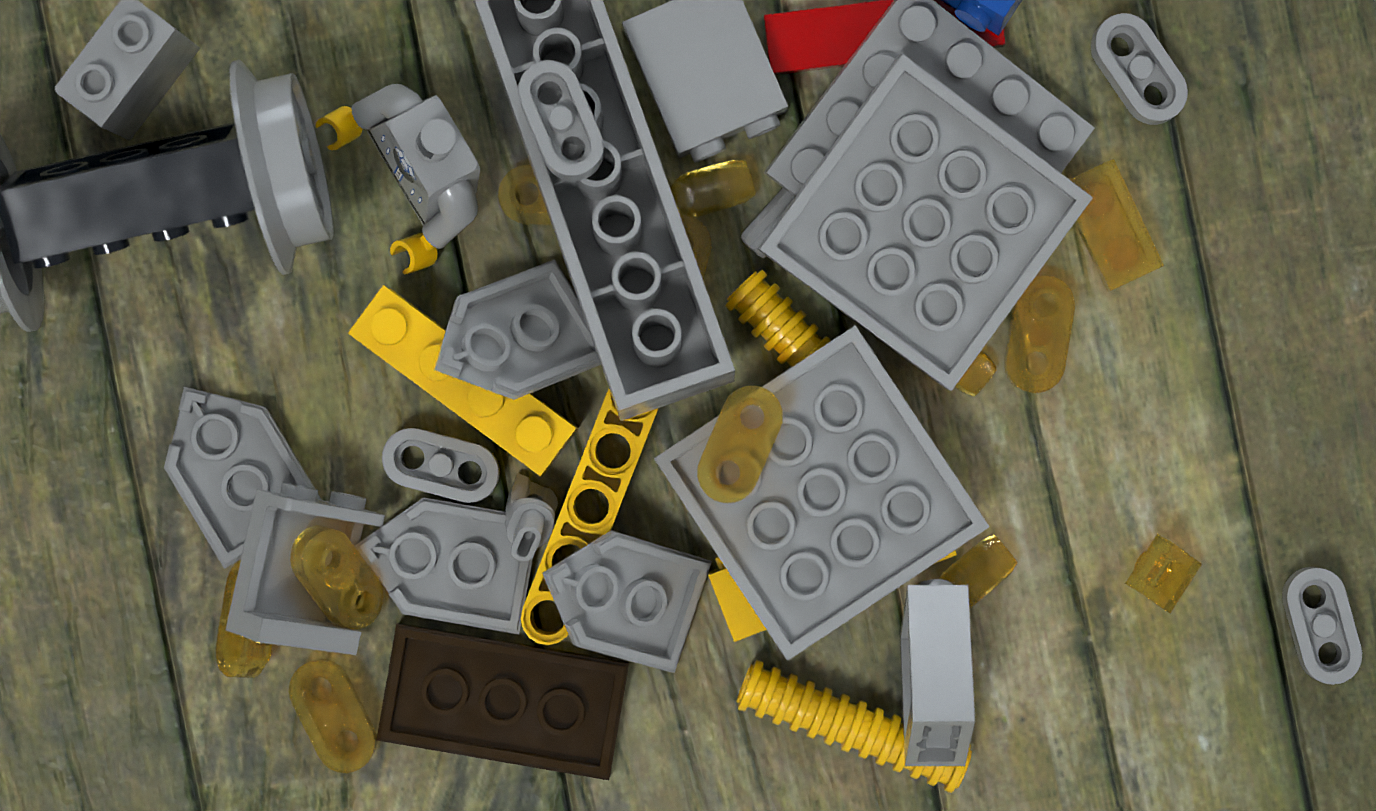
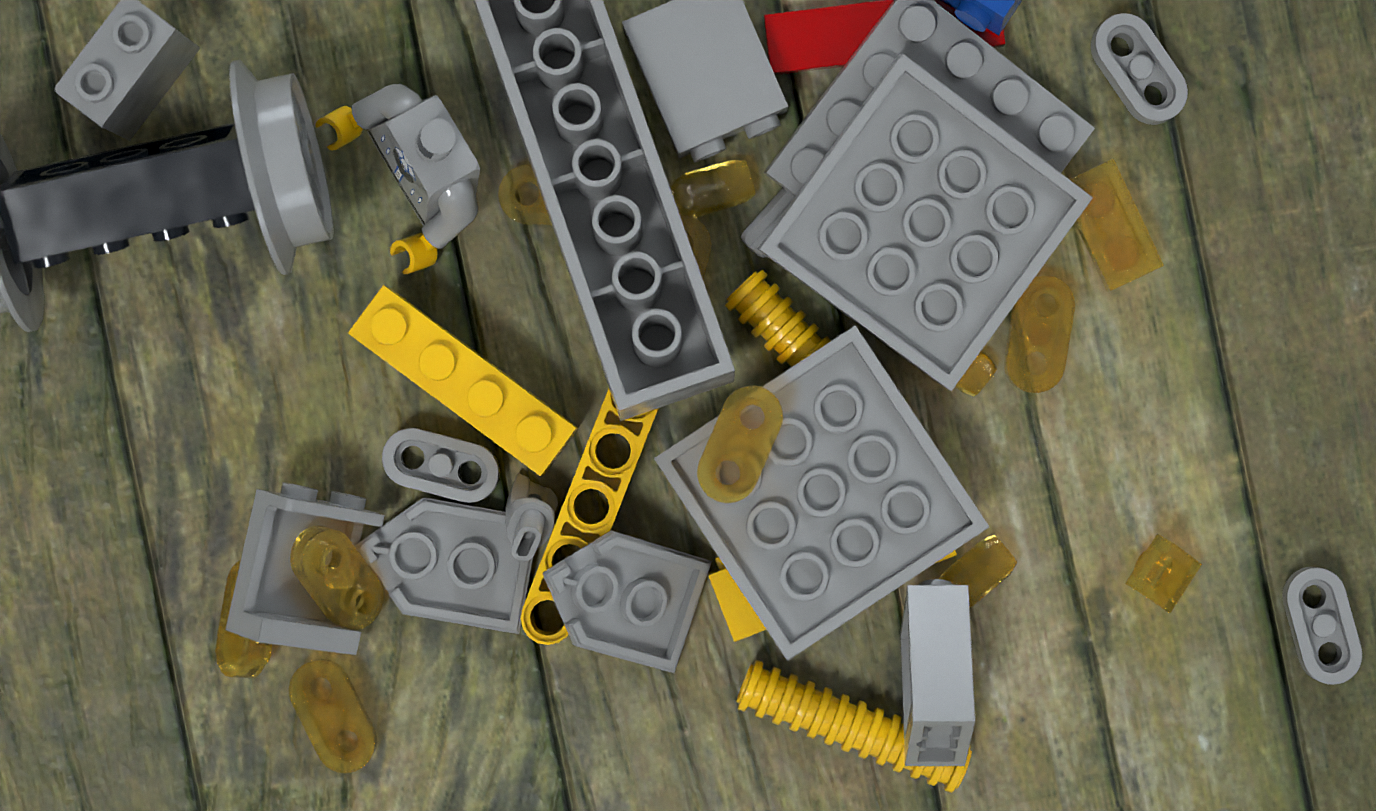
(220, 459): light grey tile -> none
(502, 701): dark brown tile -> none
(518, 334): light grey tile -> none
(562, 122): light grey plate -> none

